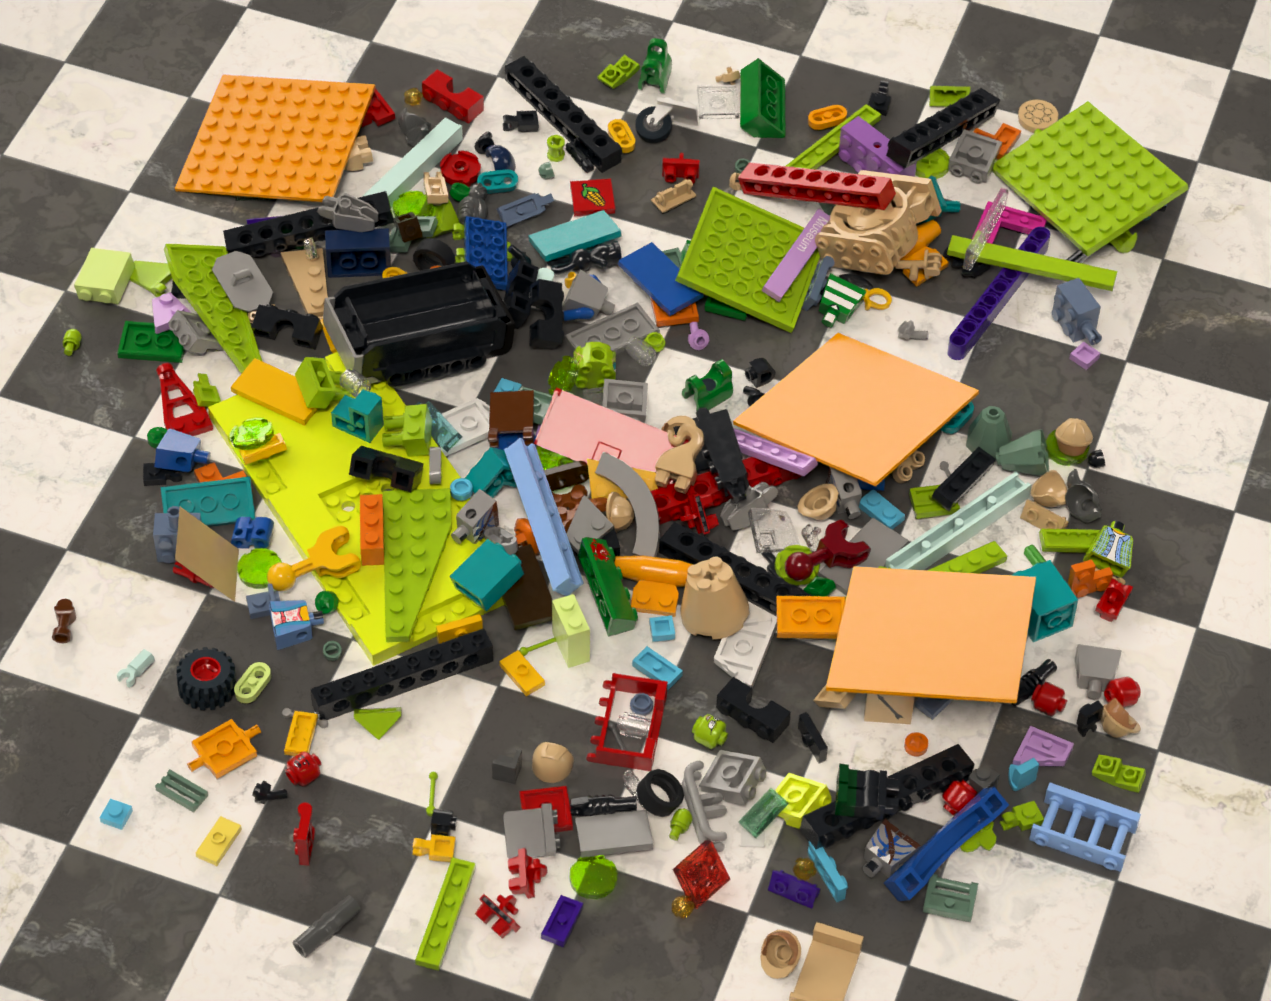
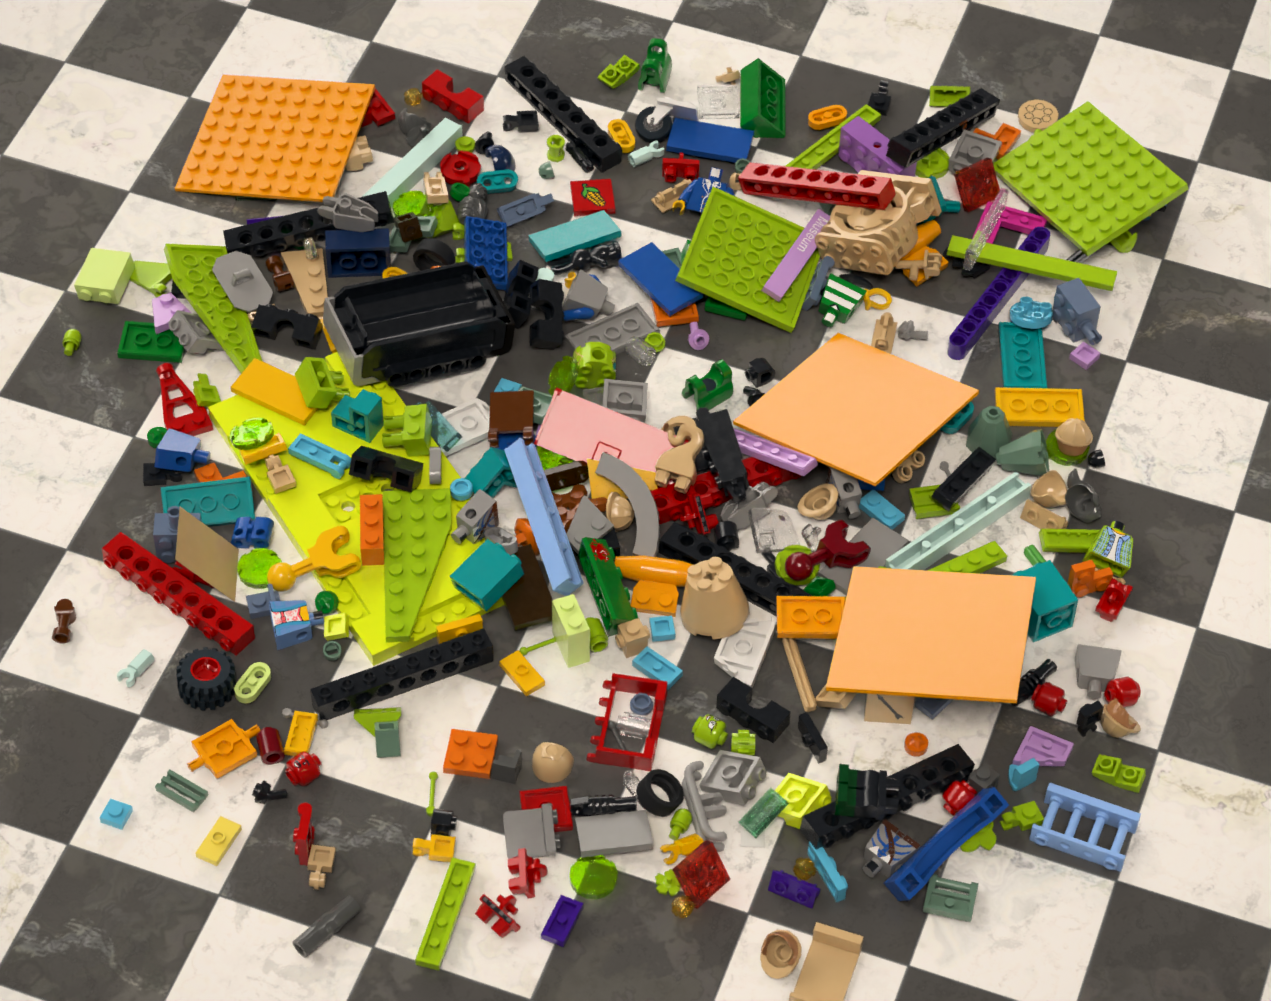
(178, 594): none -> red brick
(270, 746): none -> dark red brick
(278, 475): none -> tan plate
(281, 279): none -> reddish brown leg
(320, 455): none -> medium azure plate
(320, 860): none -> tan plate
(336, 626): none -> neon yellow plate
(354, 382): clear brick -> none
(387, 739): none -> sand green brick
(465, 144): none -> lime plate
(470, 753): none -> orange plate
(518, 255): black plate -> none
(598, 636): none -> lime brick
(632, 637): none -> tan brick
(645, 154): none -> light aqua bar
(667, 883): none -> lime plant
(681, 846): none -> yellow plate
(698, 190): none -> blue torso
(709, 140): none -> blue tile
(726, 535): none -> black plate
(743, 742): none -> lime gear
(799, 674): none -> tan axle
(884, 333): none -> tan hinge
(967, 180): none -> clear red plate
(1021, 356): none -> teal tile
(1031, 313): none -> medium azure tile
(1039, 405): none -> yellow tile

